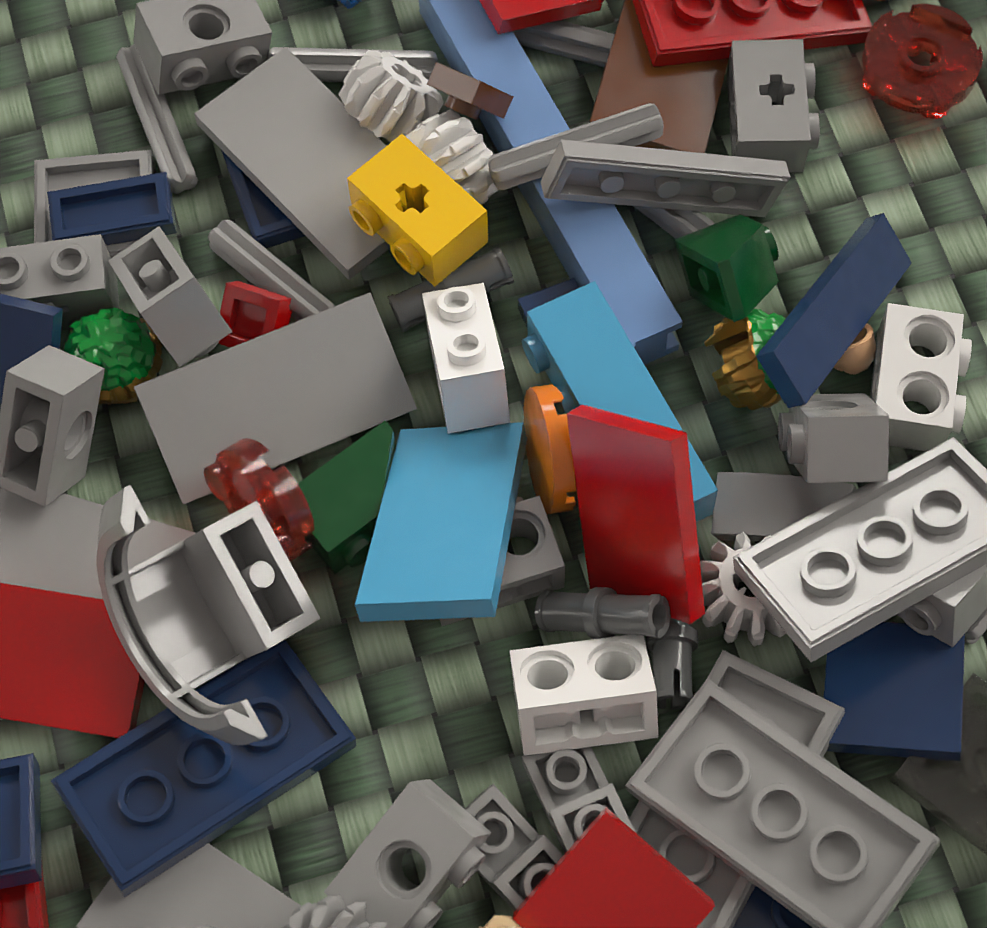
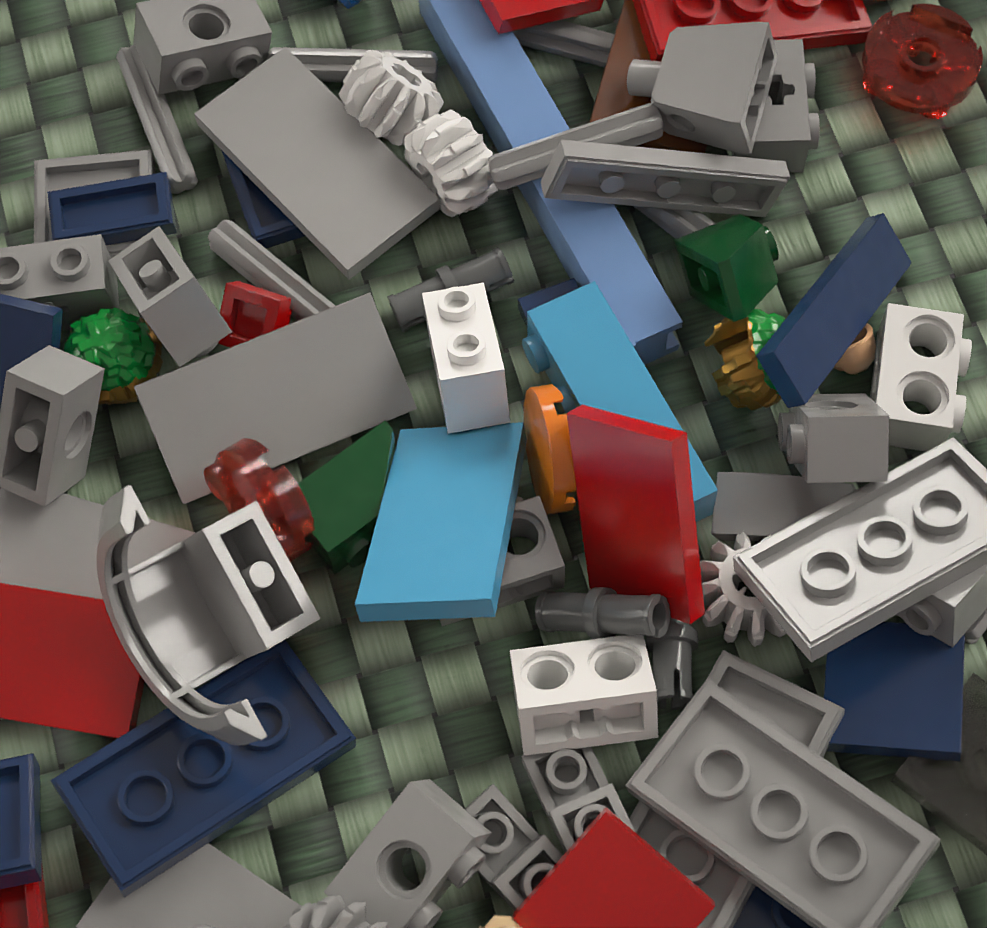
(417, 211): yellow brick -> none
(468, 94): reddish brown plate -> none
(710, 83): none -> light grey torso

